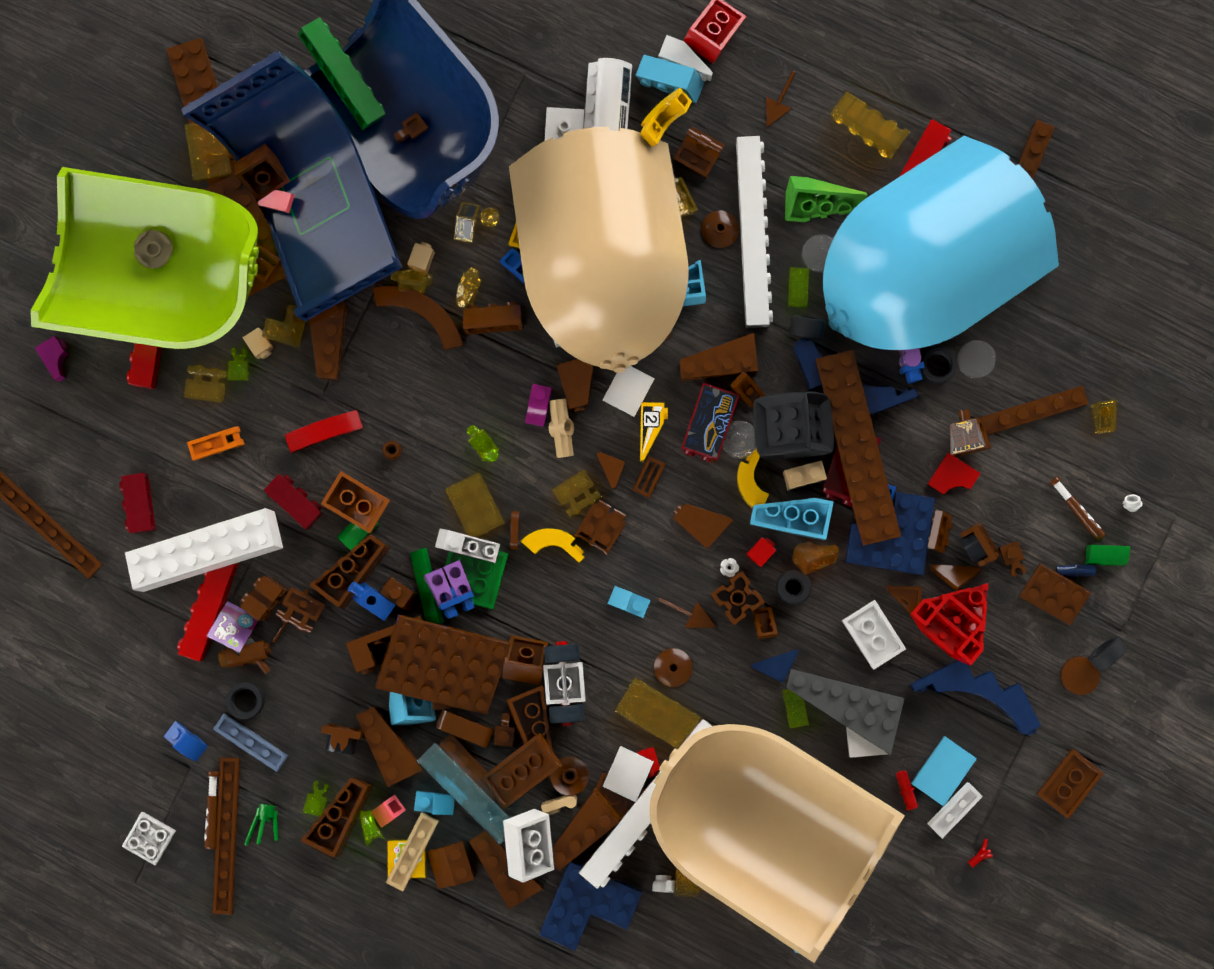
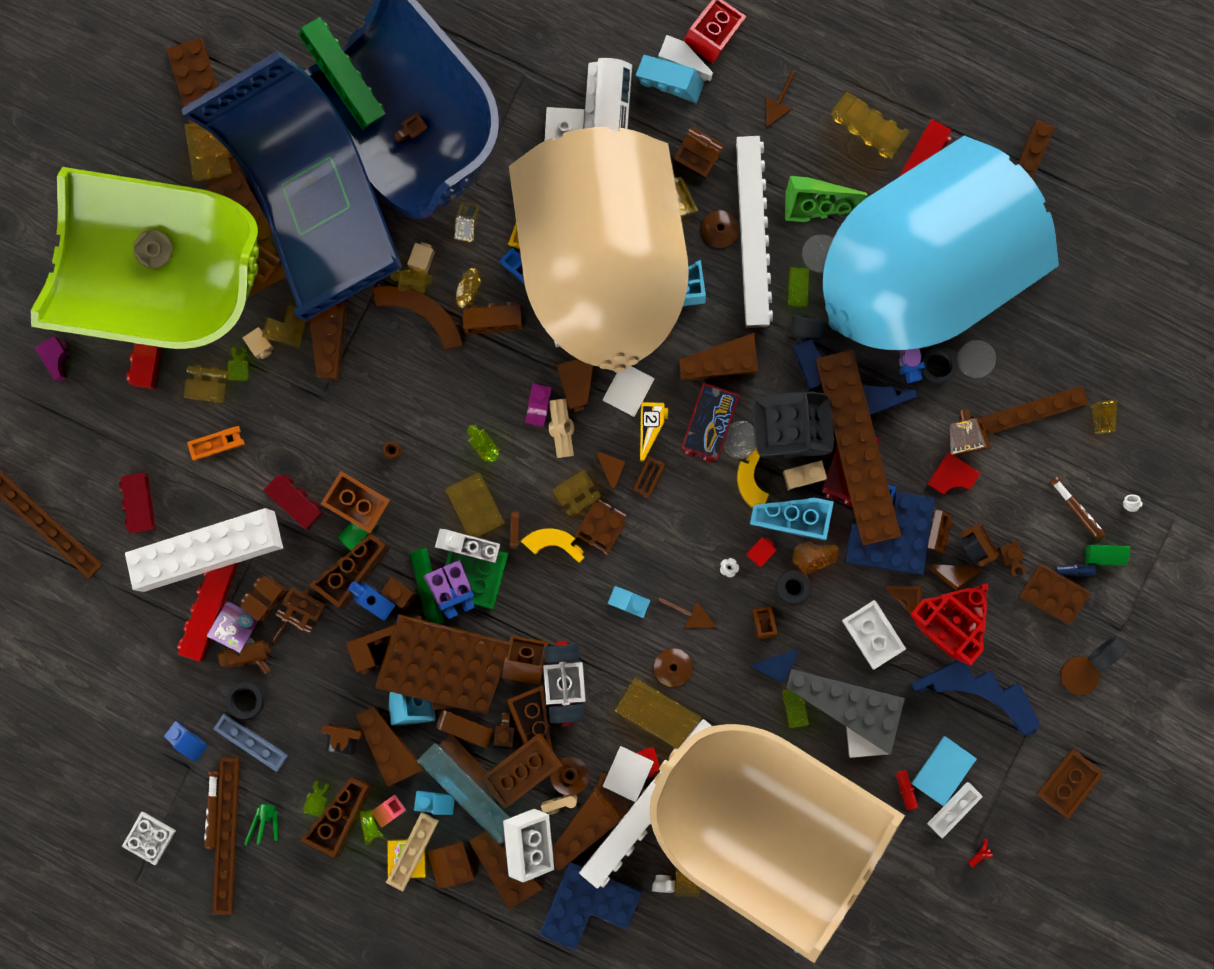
(261, 172): reddish brown slope -> none
(277, 201): coral tile -> none
(323, 430): red slope -> none
(490, 217): clear yellow tile -> none
(663, 115): yellow arch -> none
(701, 523): reddish brown slope -> none
(747, 389): reddish brown slope -> none
(749, 599): reddish brown brick -> none

